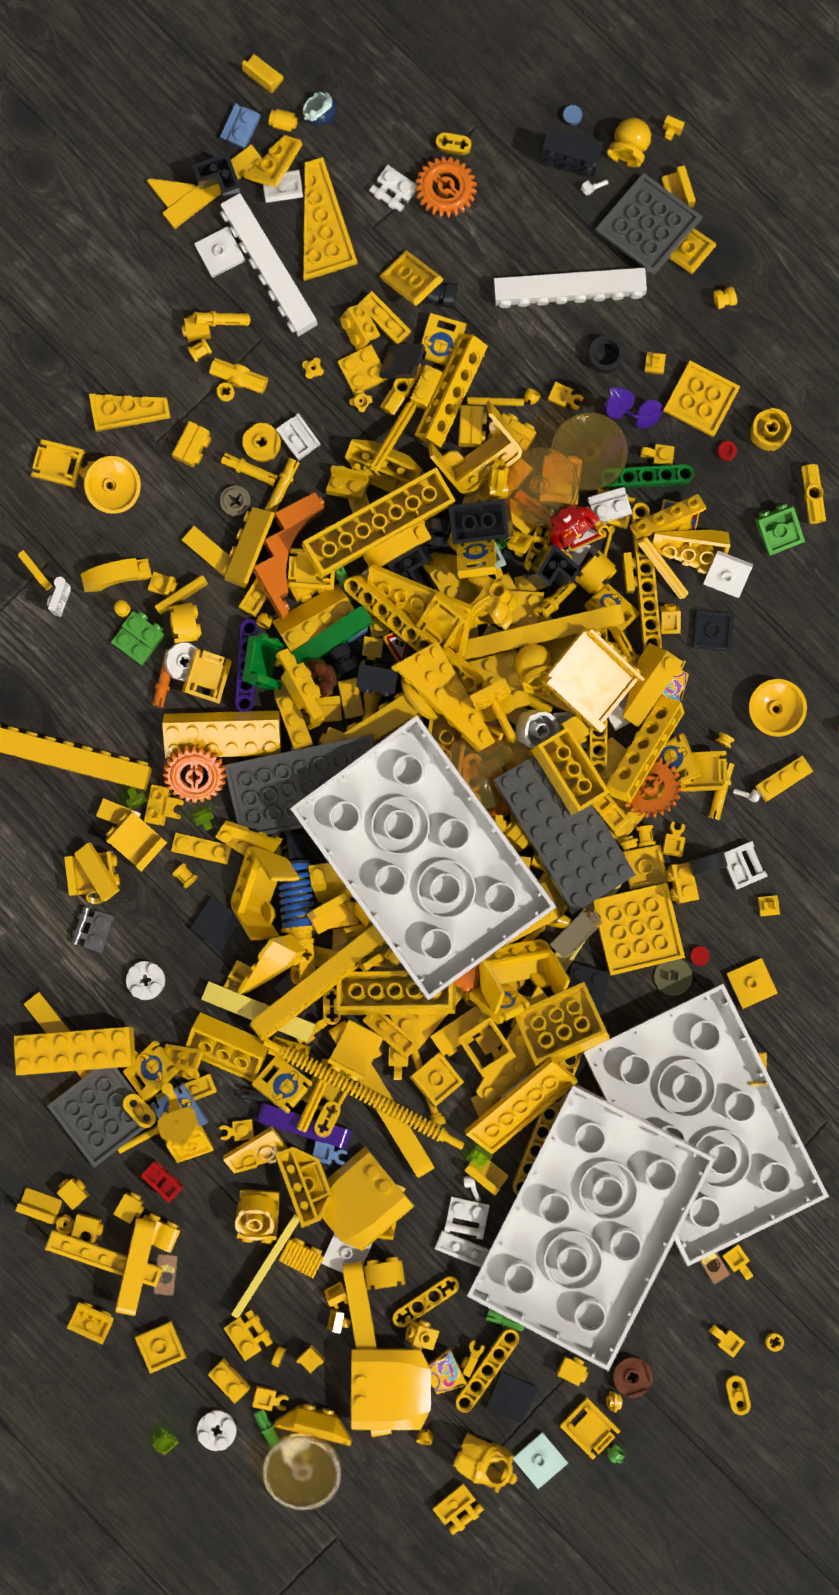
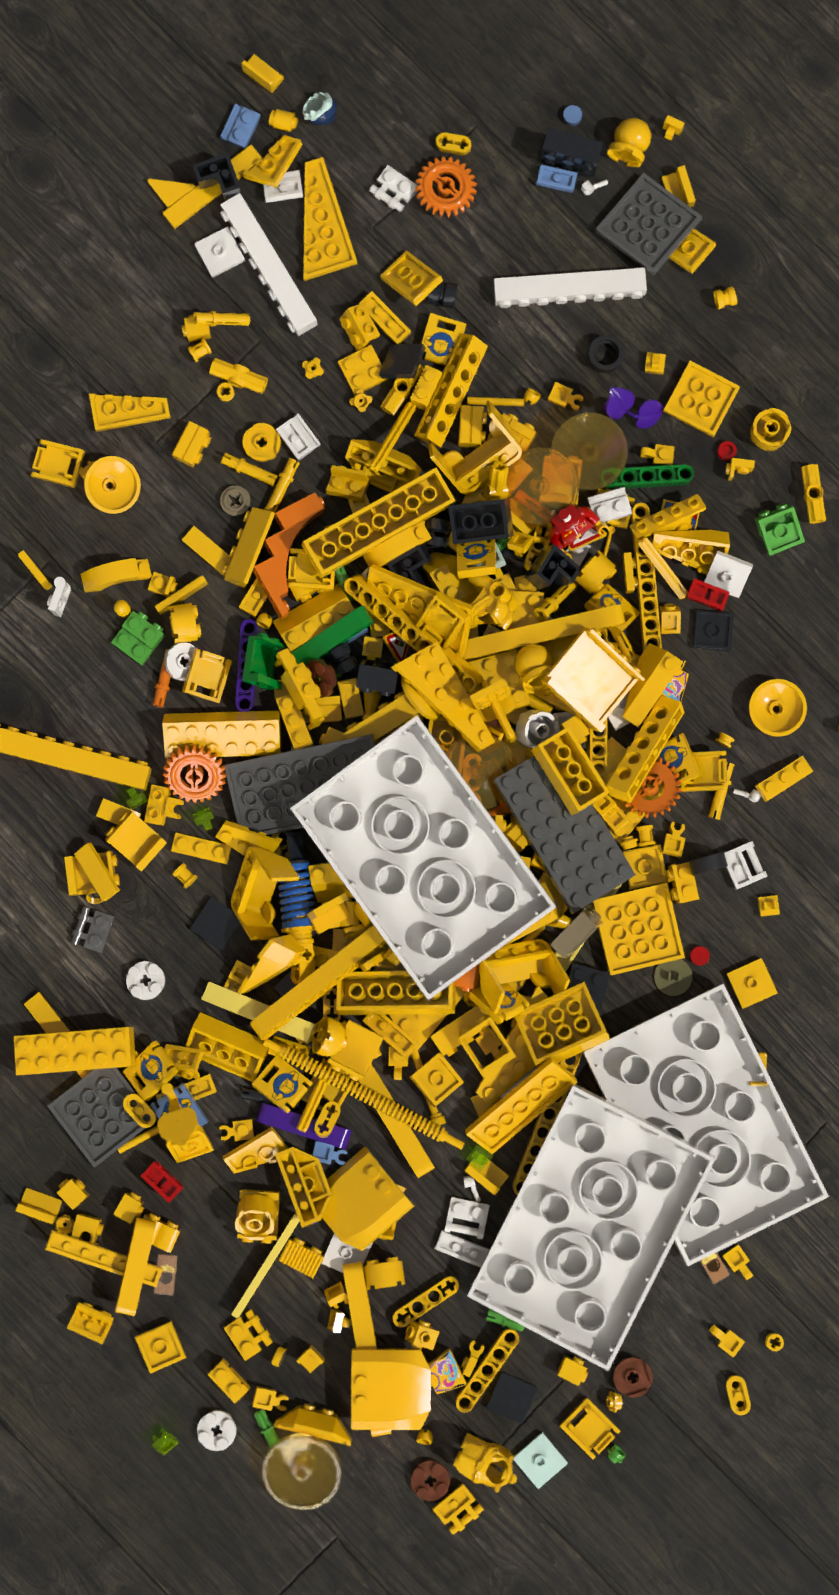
(330, 1037): none -> yellow cylinder
(421, 1473): none -> copper plate
(556, 178): none -> medium blue plate
(708, 595): none -> red brick
(741, 465): none -> yellow bracket

